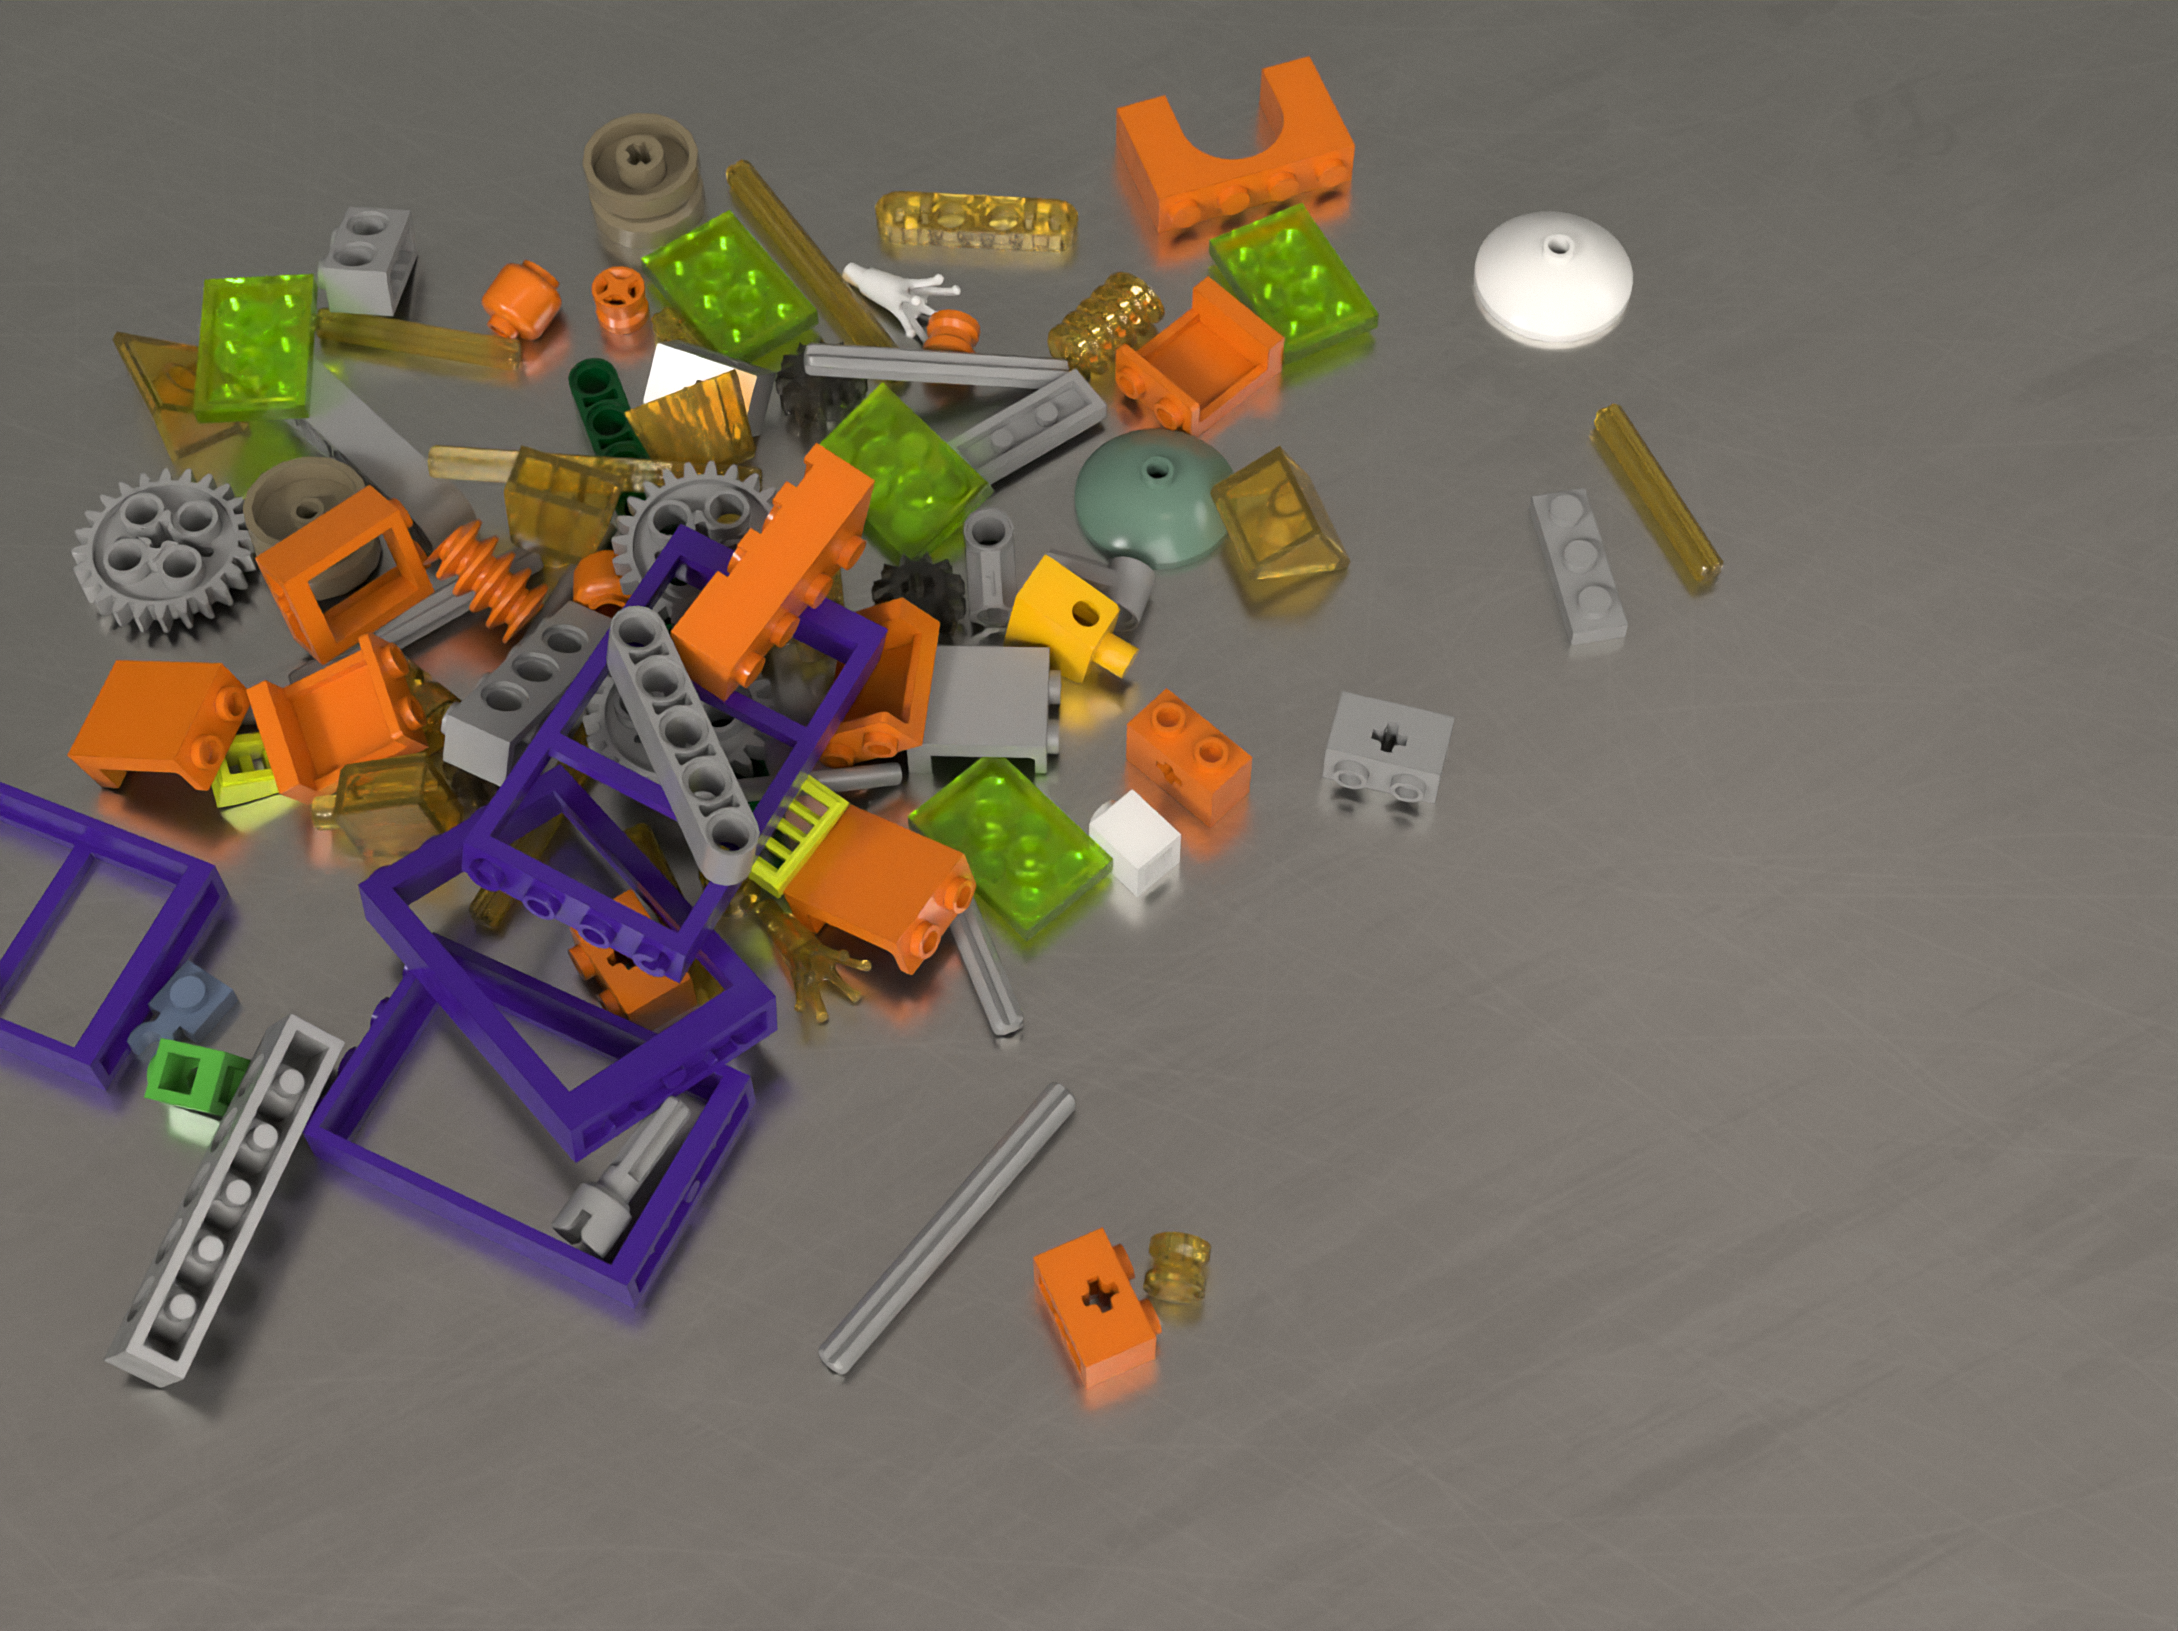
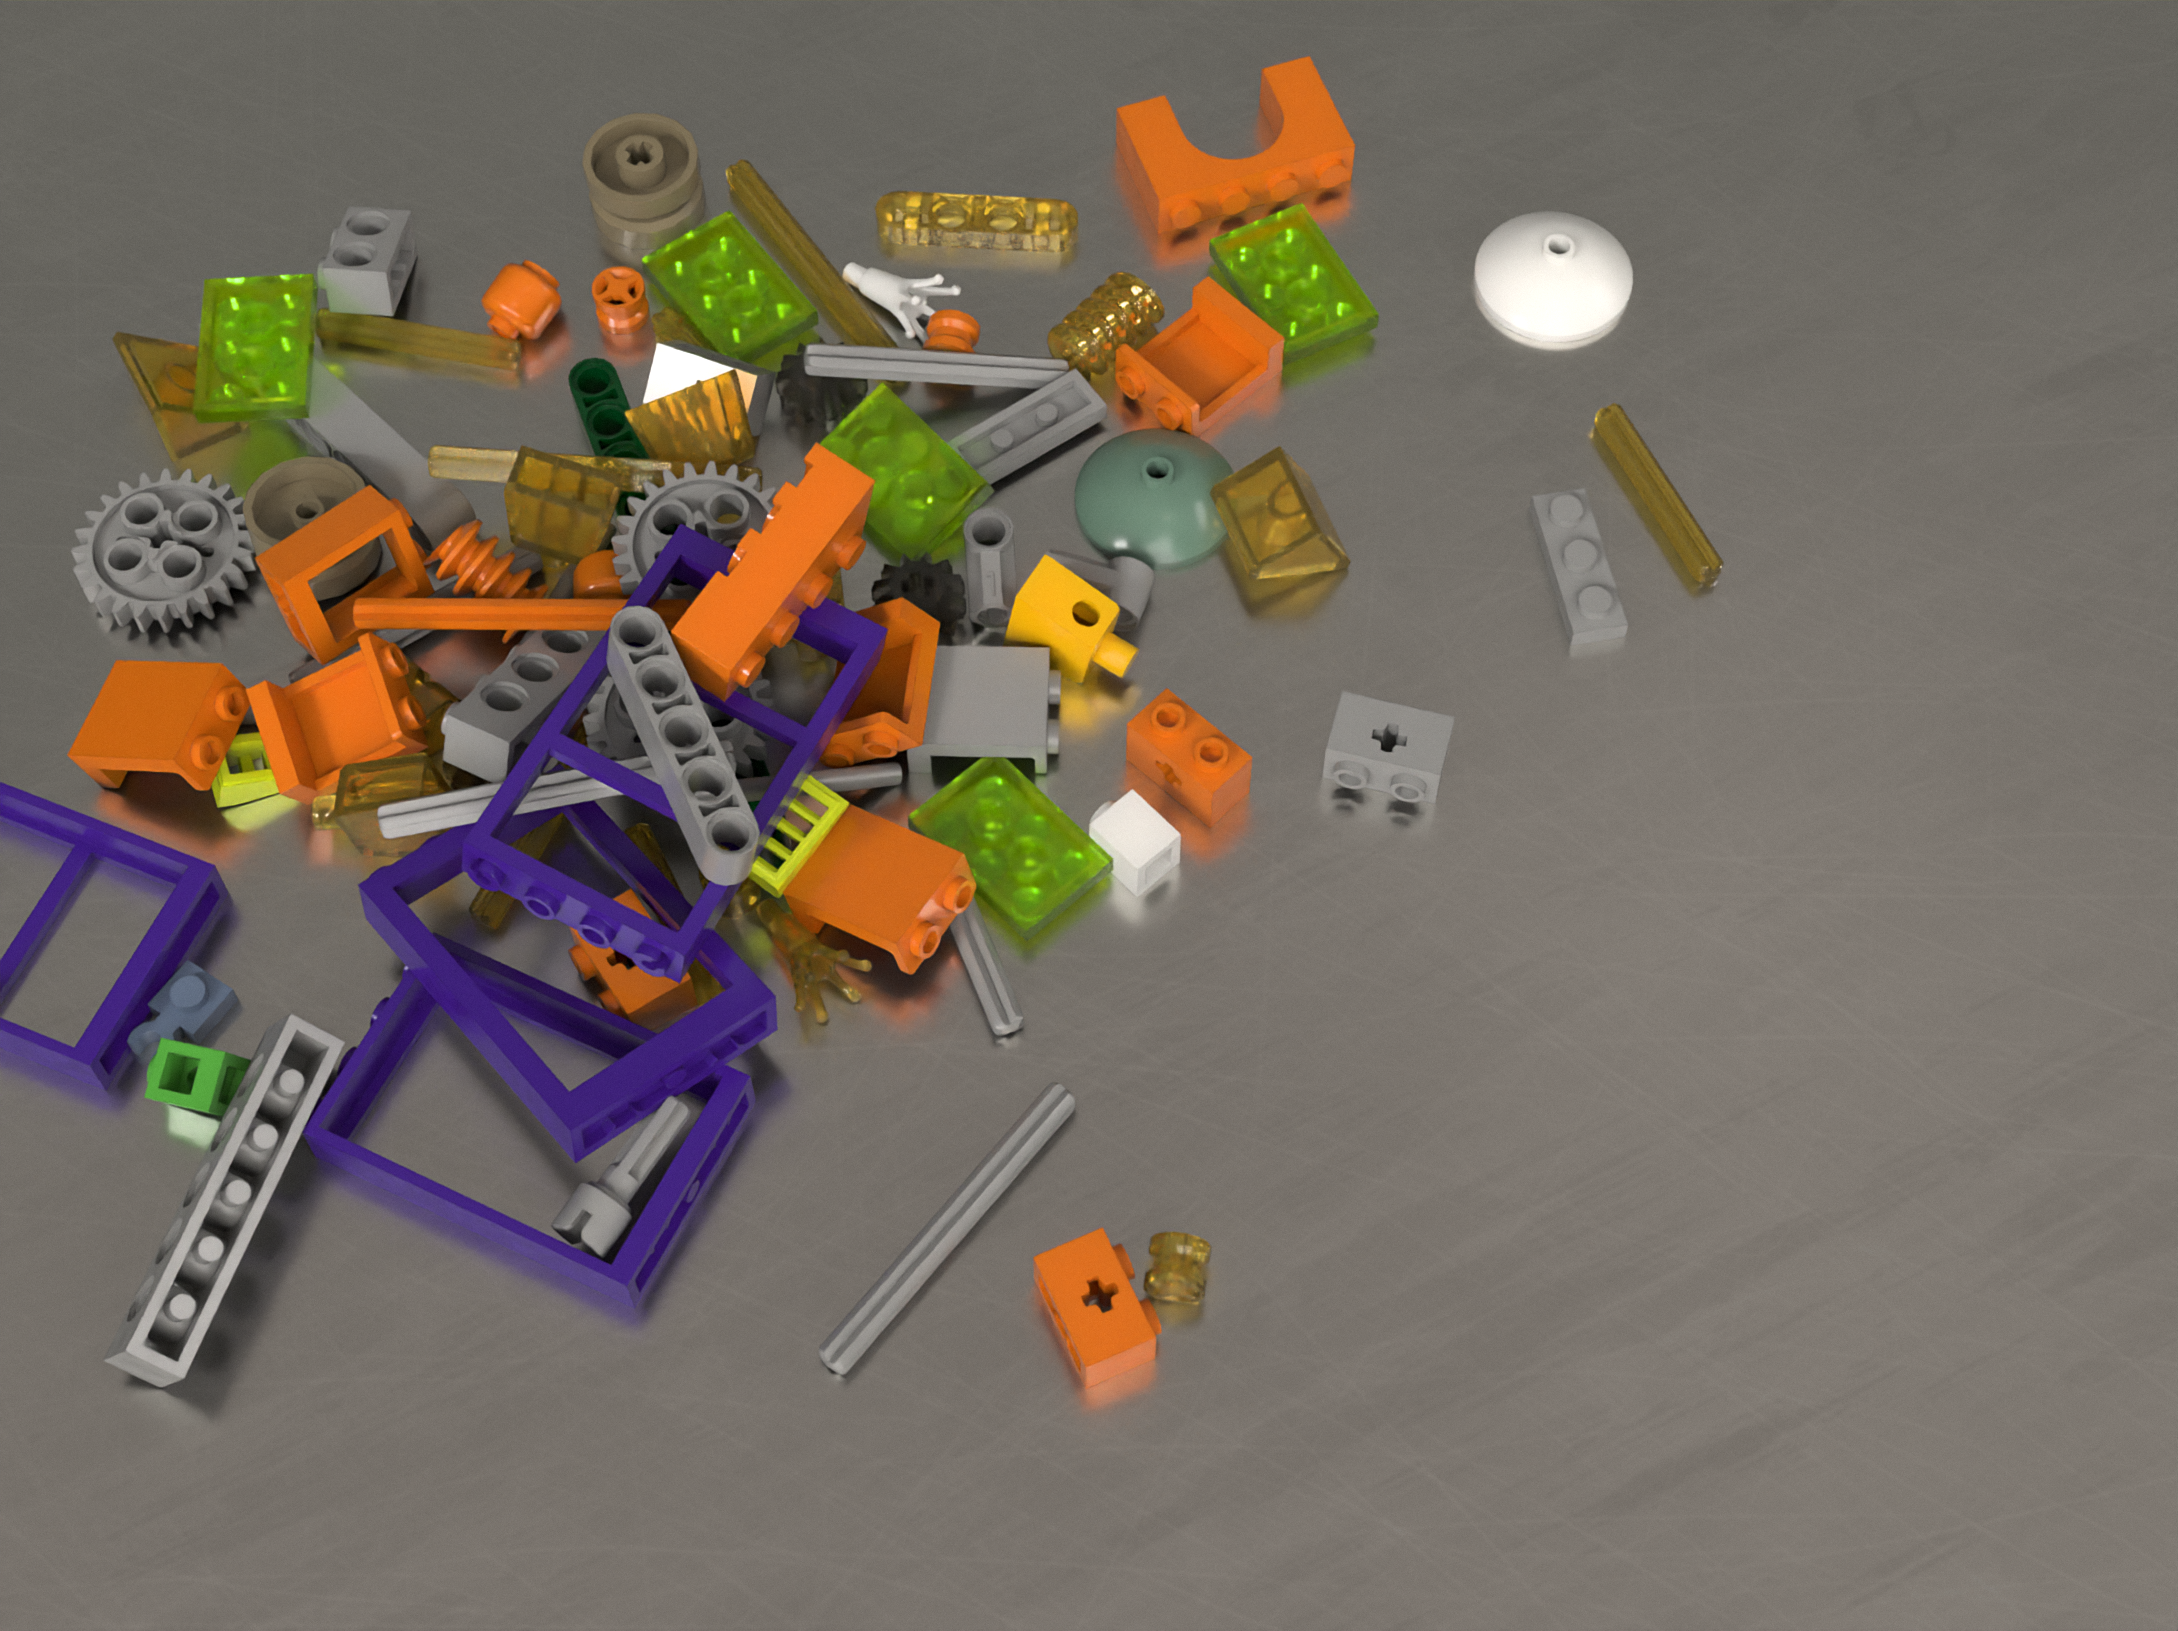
(467, 804): none -> light grey axle
(501, 613): none -> orange axle

